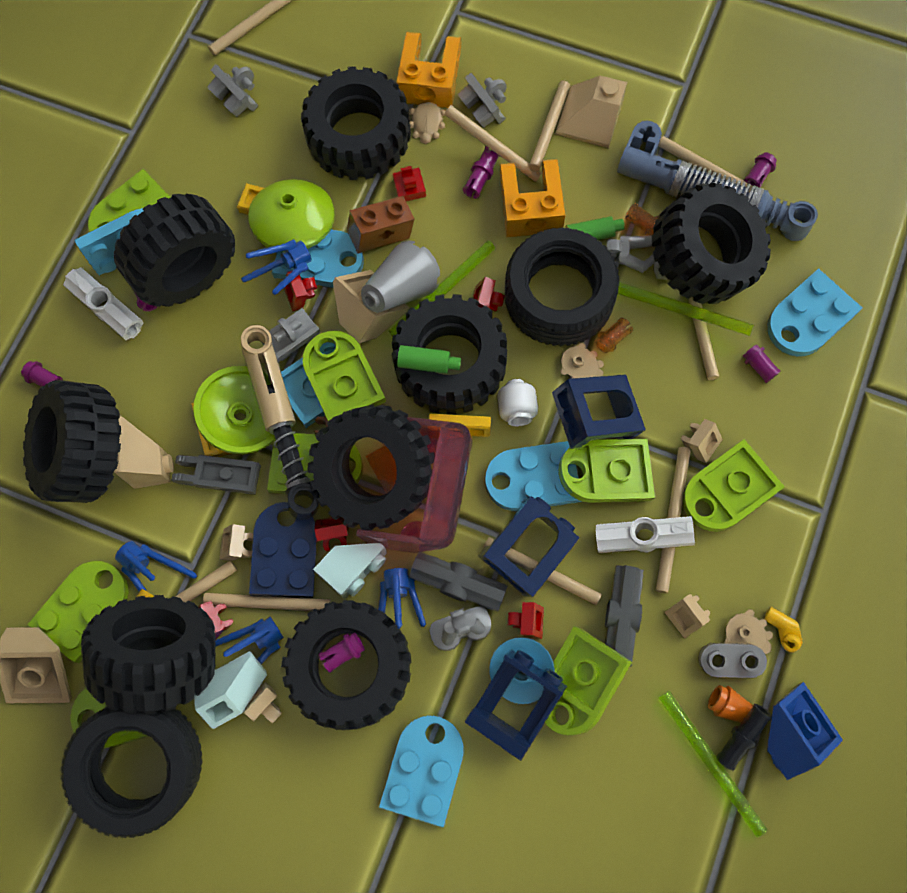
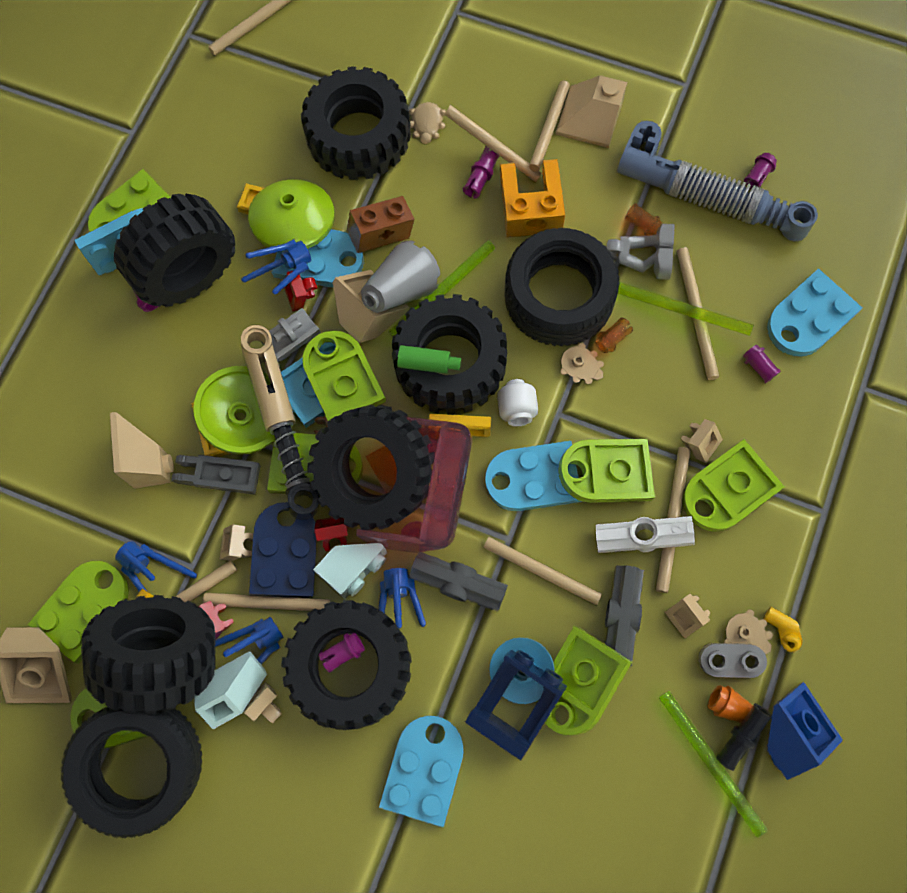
(35, 373): magenta pin -> none
(71, 442): black tyre -> none
(112, 313): white piece -> none
(223, 83): light grey hips -> none
(409, 183): red tile -> none
(428, 80): light orange brick -> none
(449, 631): light grey piece -> none
(474, 92): light grey hips -> none
(486, 296): red tile -> none
(494, 554): dark blue panel -> none
(529, 620): red tile -> none
(576, 415): dark blue panel -> none
(600, 228): bright green cylinder -> none
(687, 155): tan bar -> none
(736, 230): black tyre -> none

